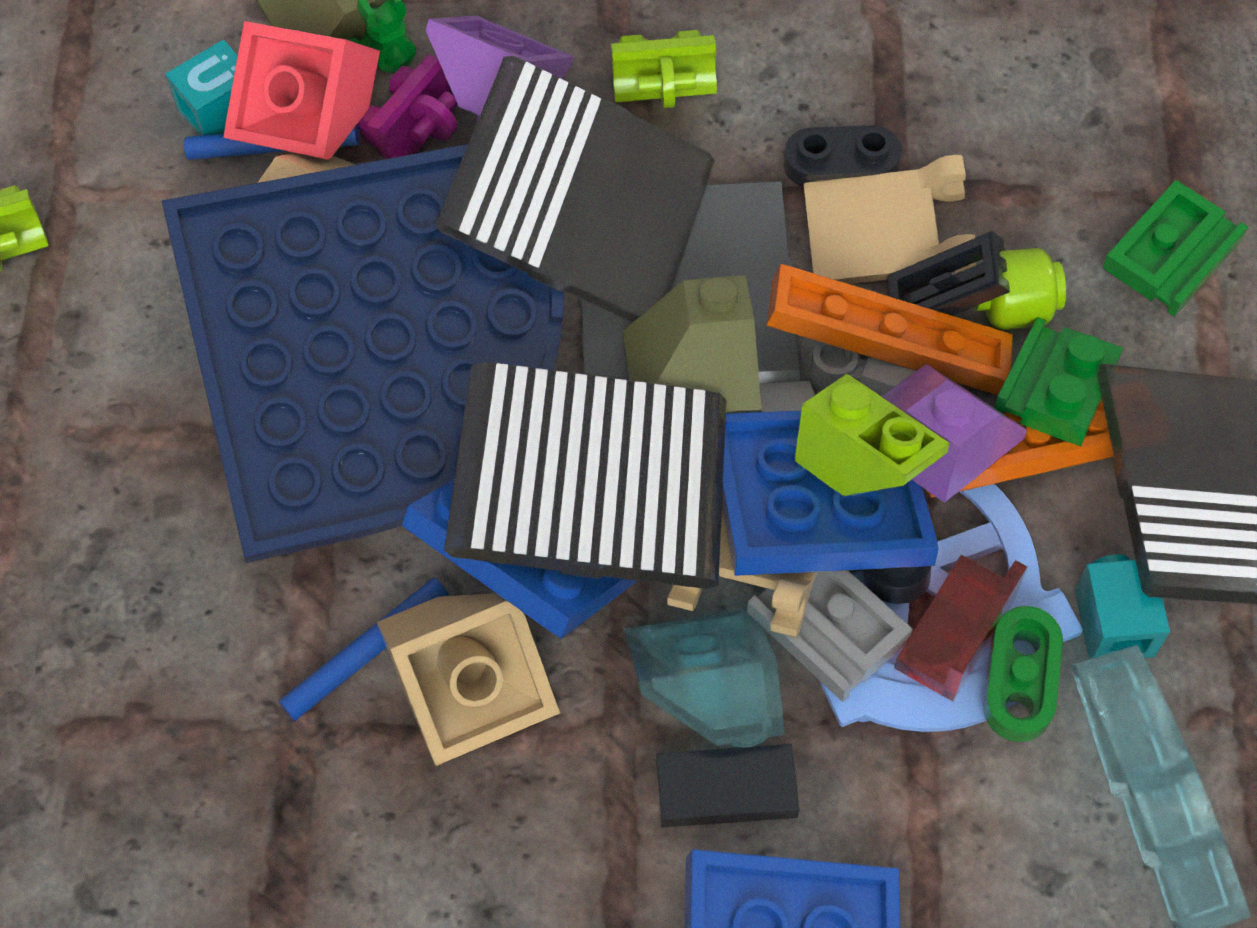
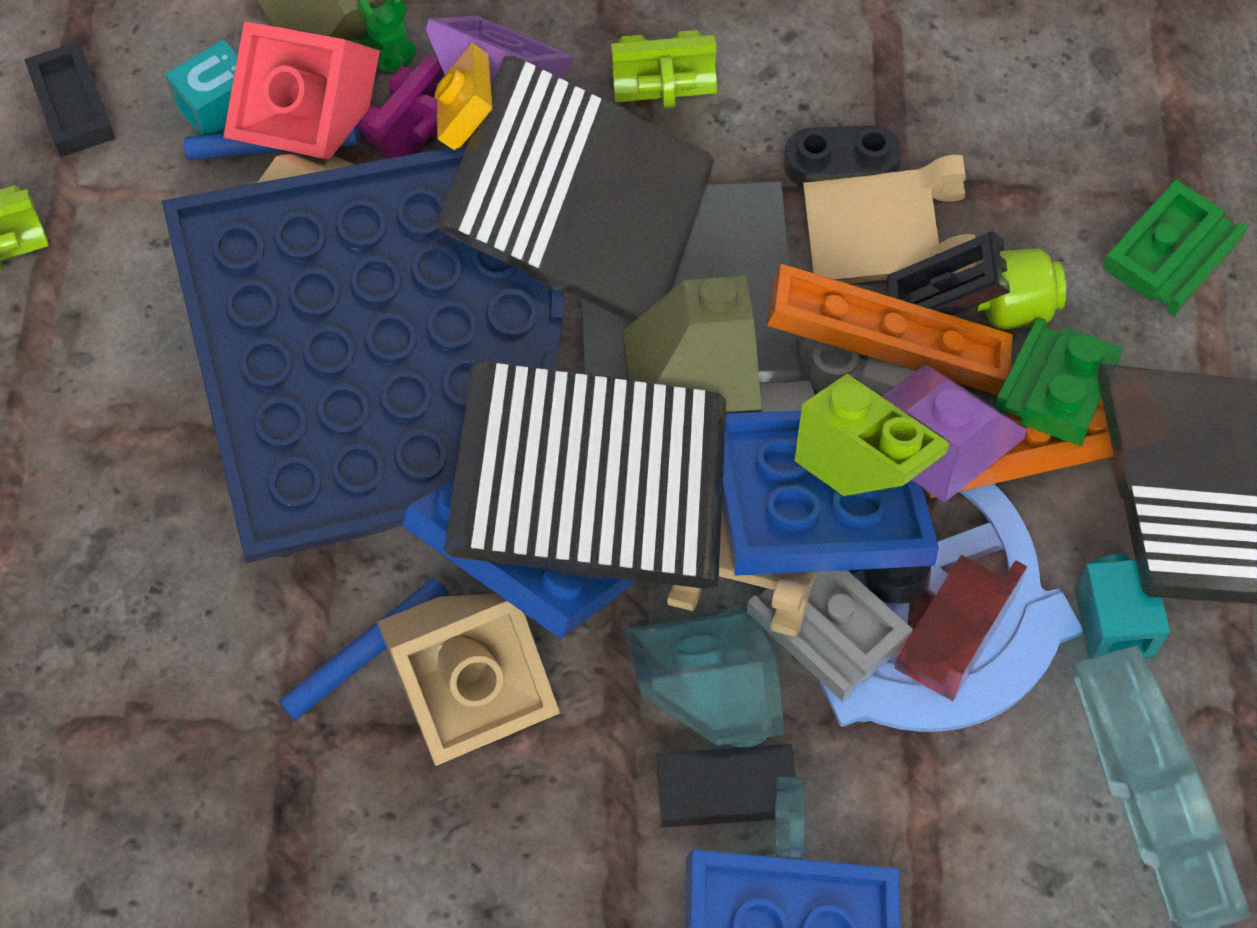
(69, 99): none -> black tile
(463, 97): none -> yellow plate
(790, 818): none -> clear light blue tile
(1021, 677): green plate -> none

